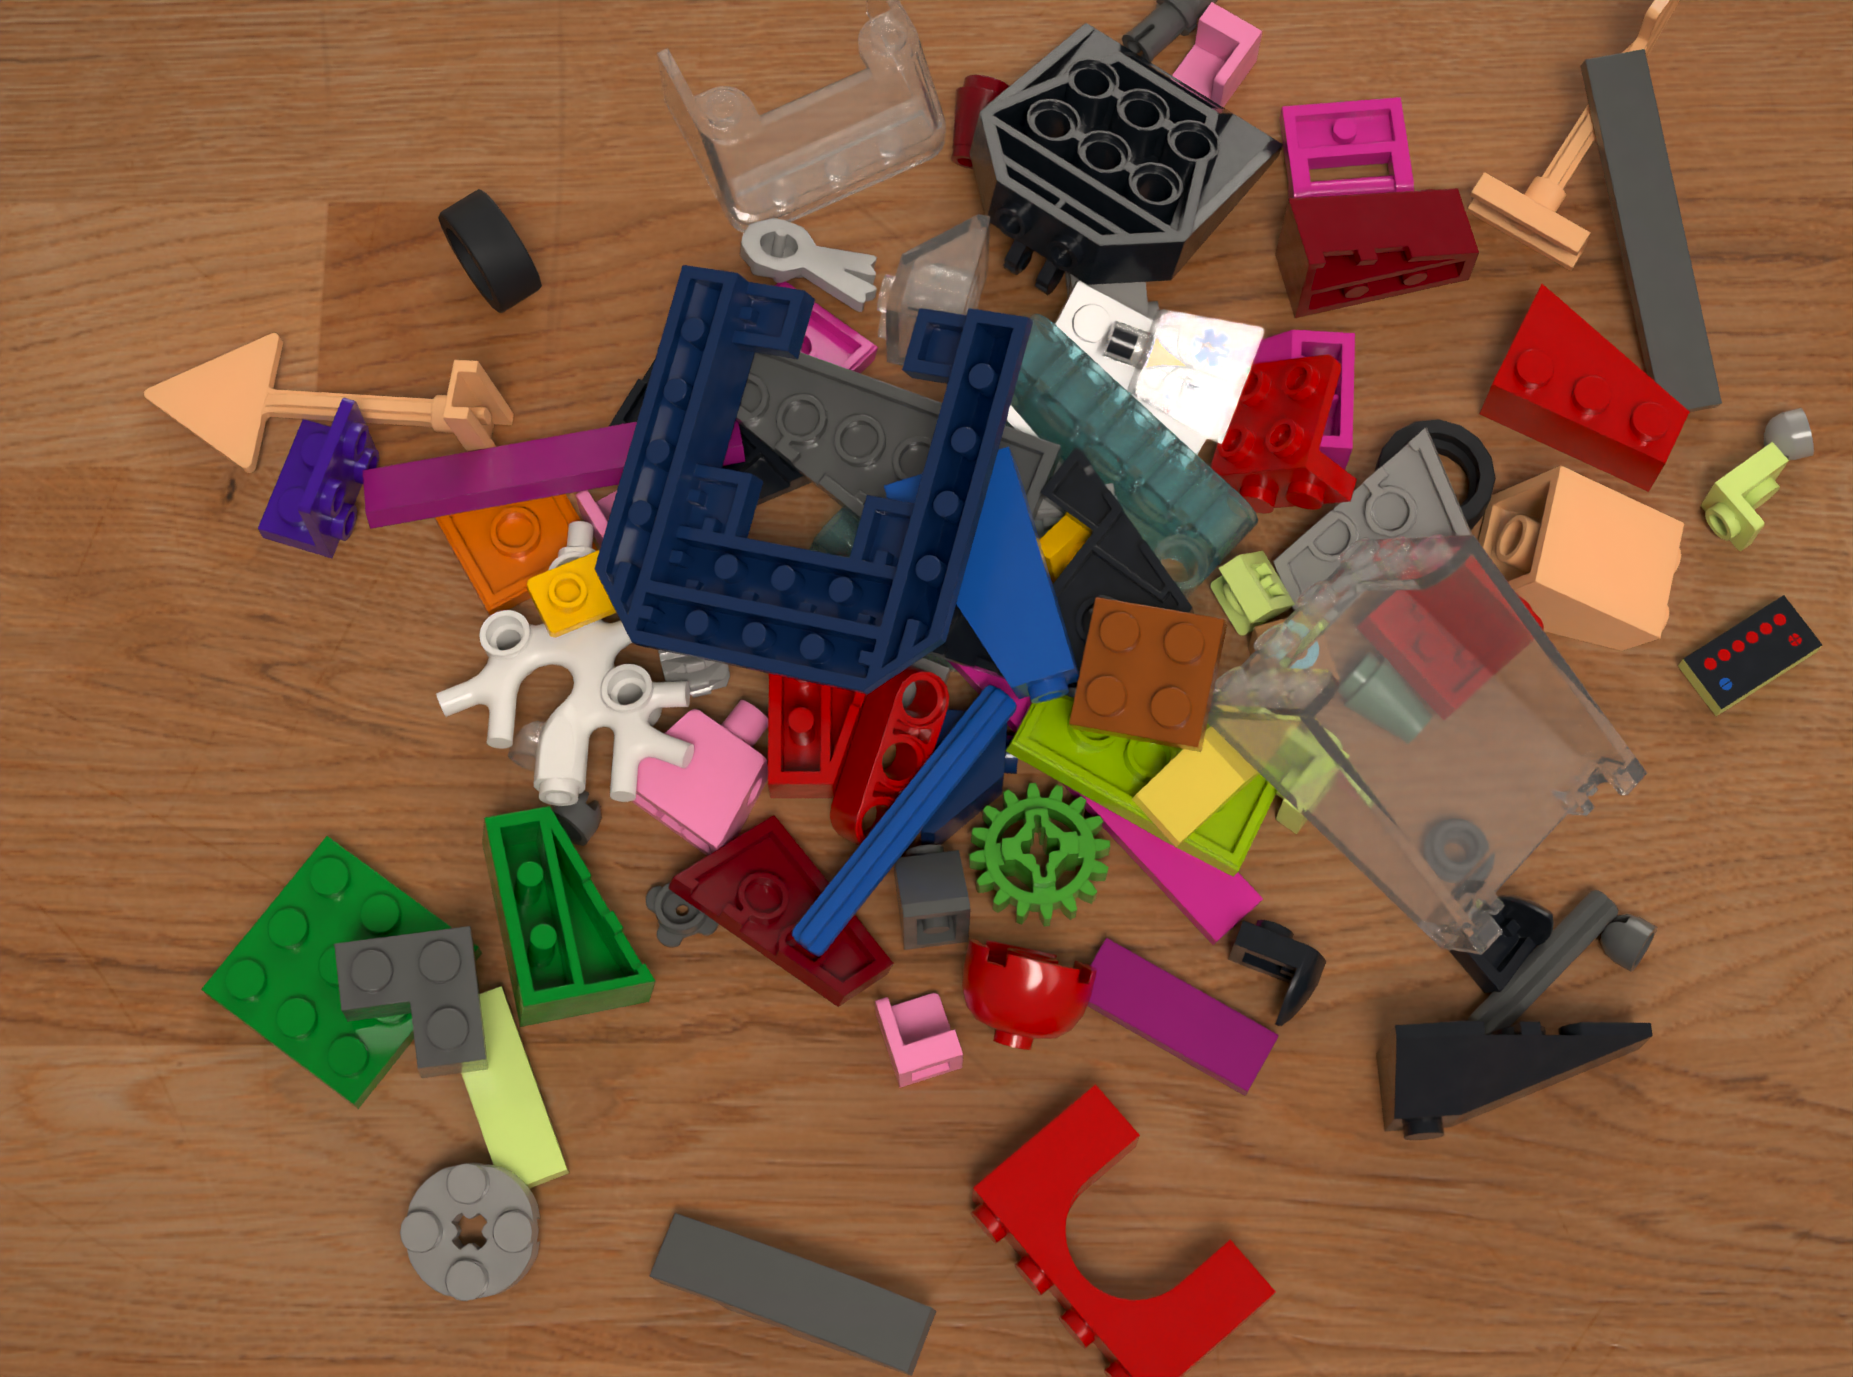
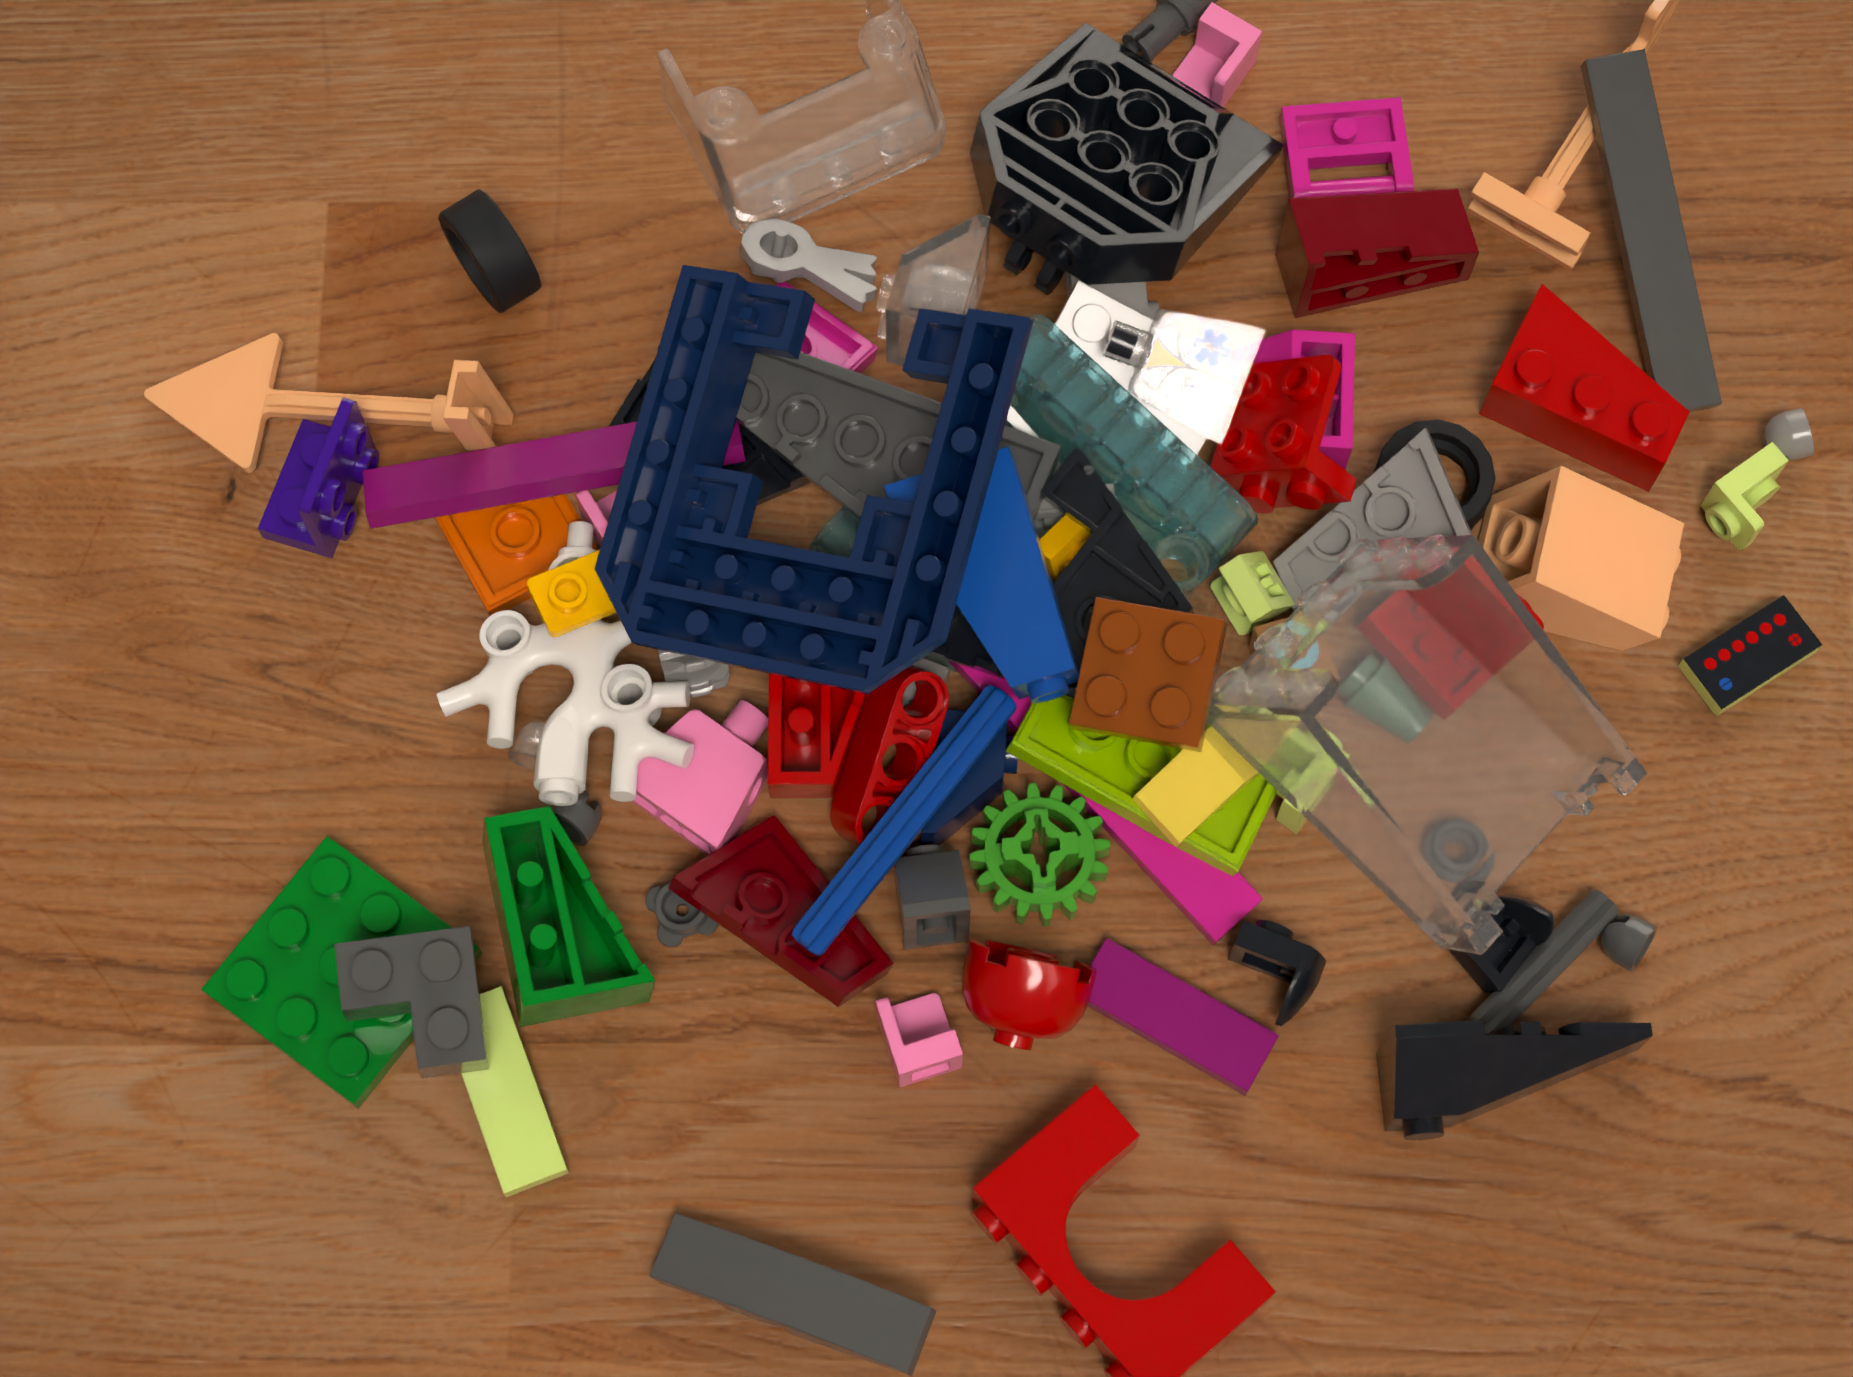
(433, 1231): light grey plate -> none
(969, 102): dark red cone -> none

